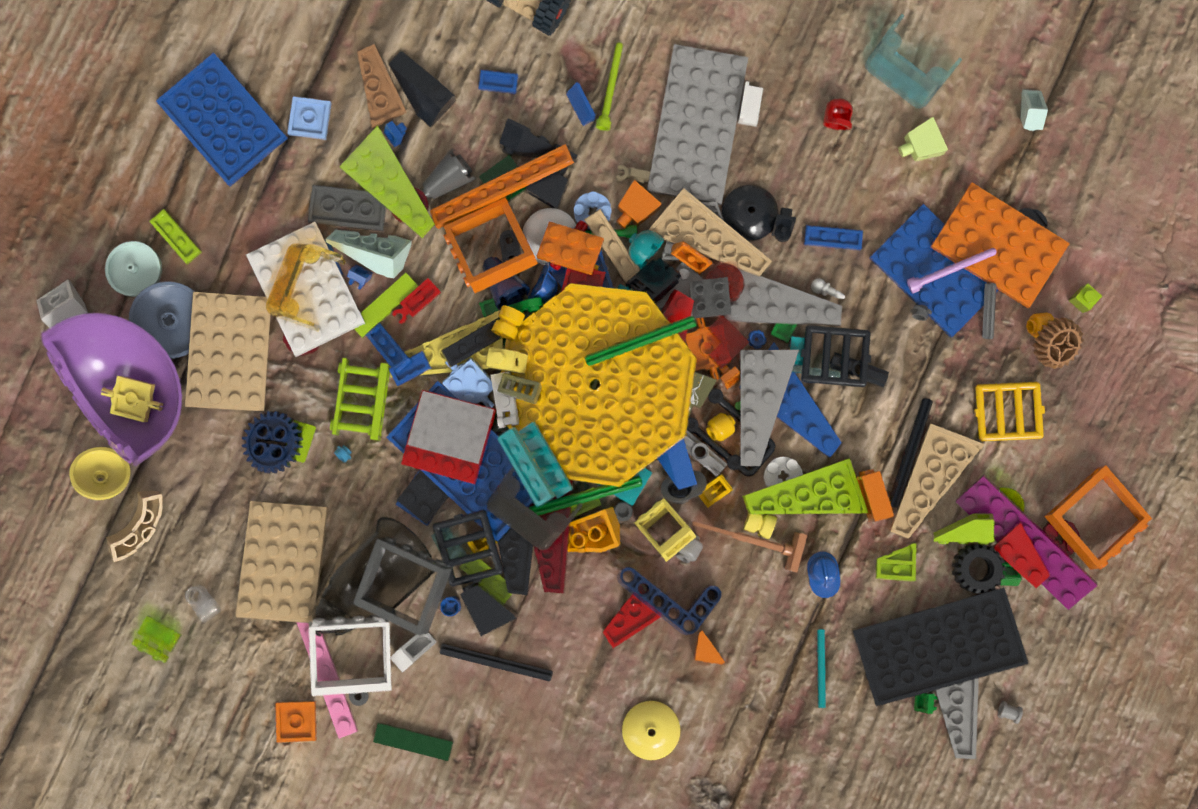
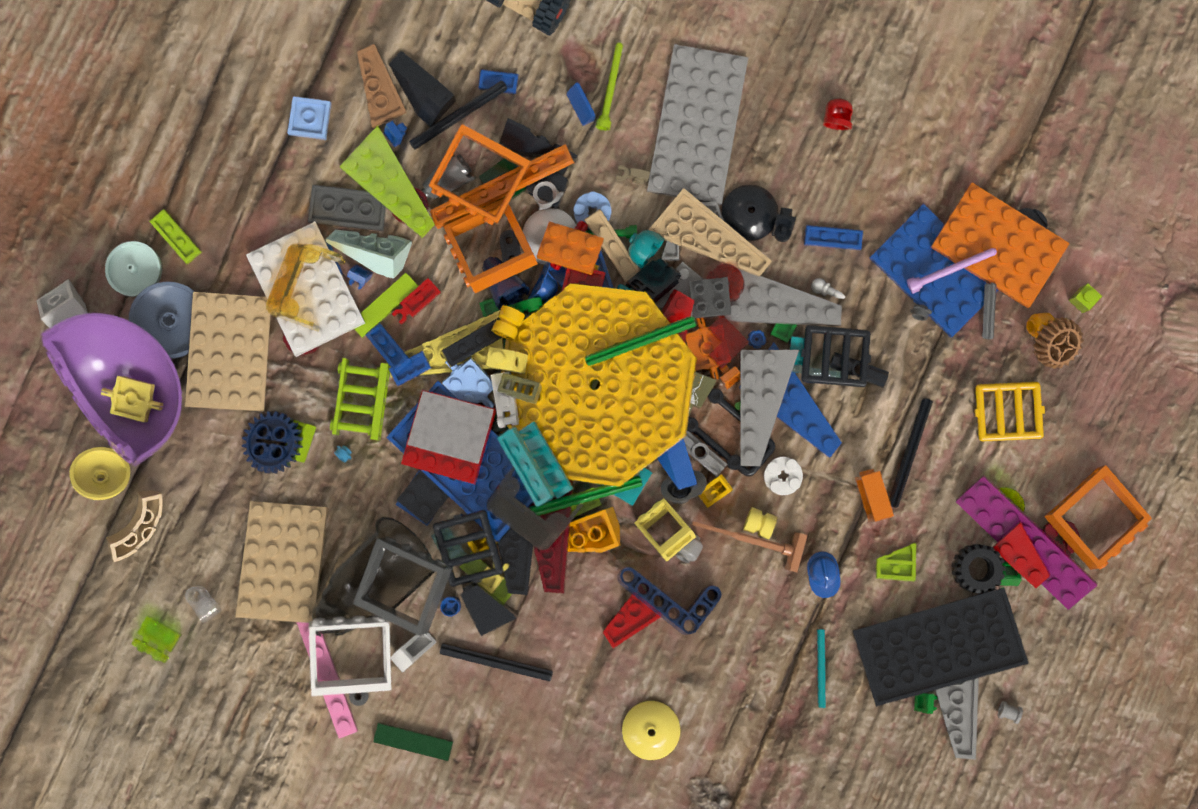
(221, 119): blue plate -> none
(296, 721): orange plate -> none
(458, 115): none -> black axle
(493, 582): none -> light yellow plate
(494, 147): none -> orange window
(556, 195): none -> light grey piece
(623, 511): dark grey tile -> none
(637, 205): orange torso -> none
(690, 257): orange slope -> none
(705, 650): orange slope -> none
(720, 427): yellow head -> none
(750, 105): white panel -> none
(821, 491): lime wing -> none
(901, 74): clear light blue windscreen -> none
(924, 142): yellowish green torso -> none
(936, 468): tan wing -> none
(972, 528): lime slope -> none
(1033, 110): light aqua slope -> none

